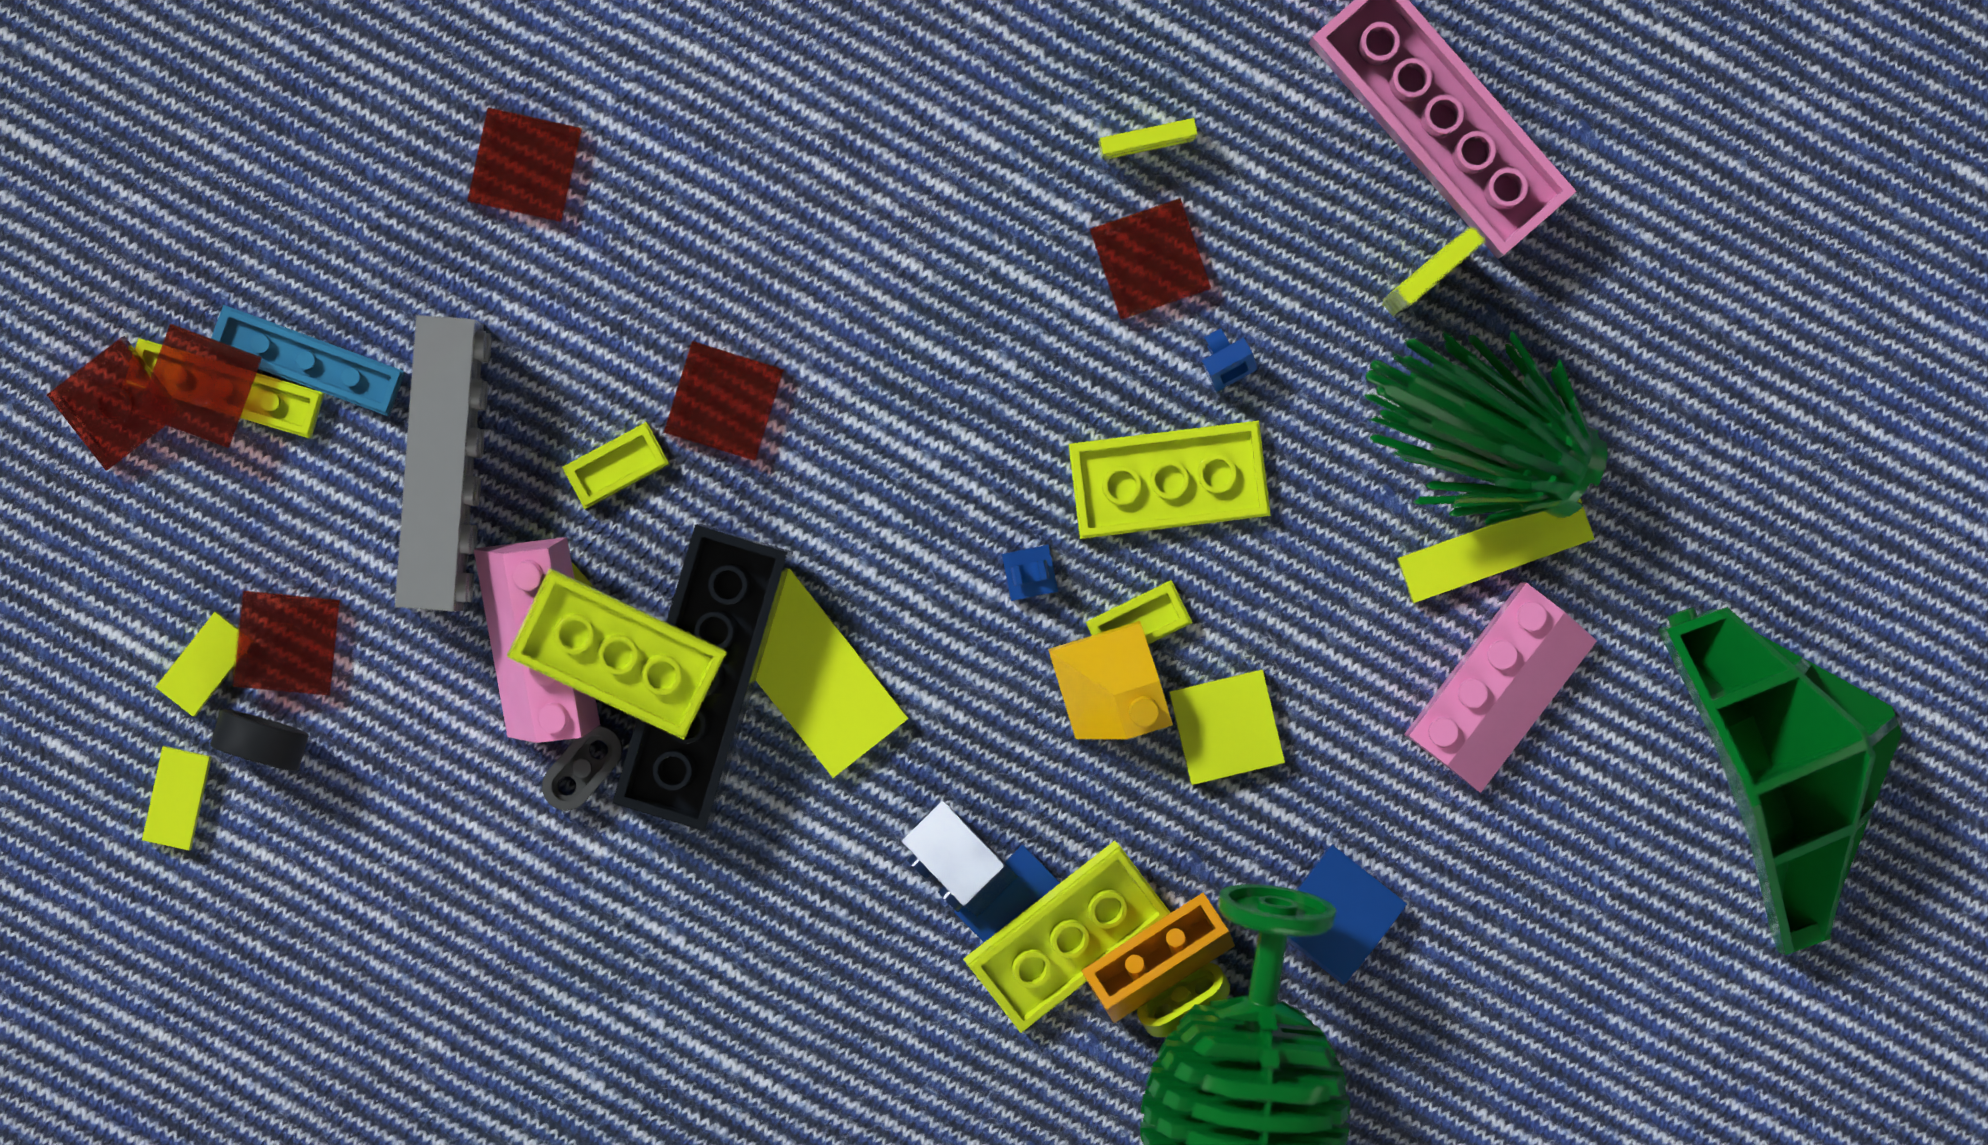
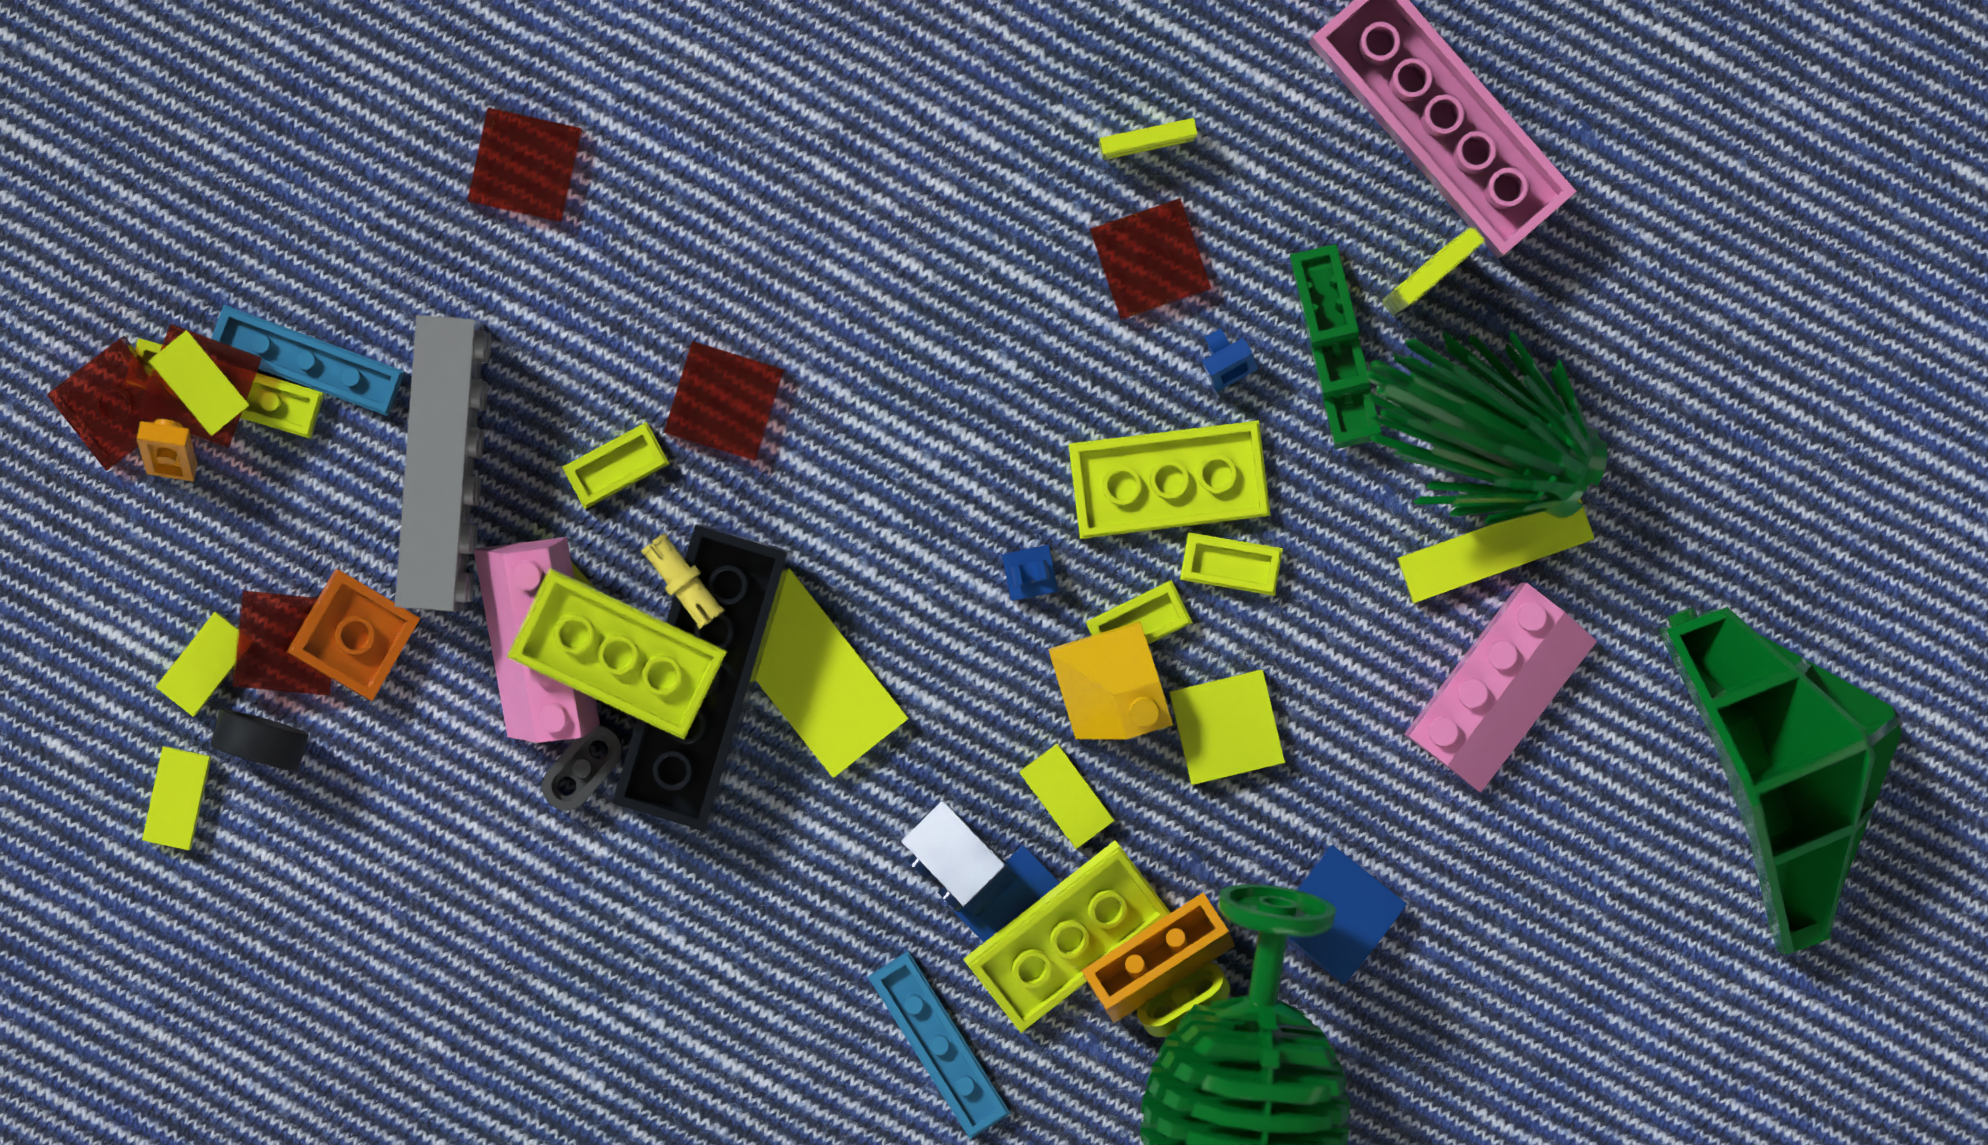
(167, 450): none -> light orange plate
(198, 383): none -> neon yellow tile
(353, 635): none -> orange plate
(682, 580): none -> light yellow pin
(939, 1044): none -> dark azure tile
(1066, 796): none -> neon yellow tile
(1231, 564): none -> neon yellow tile
(1334, 345): none -> green slope

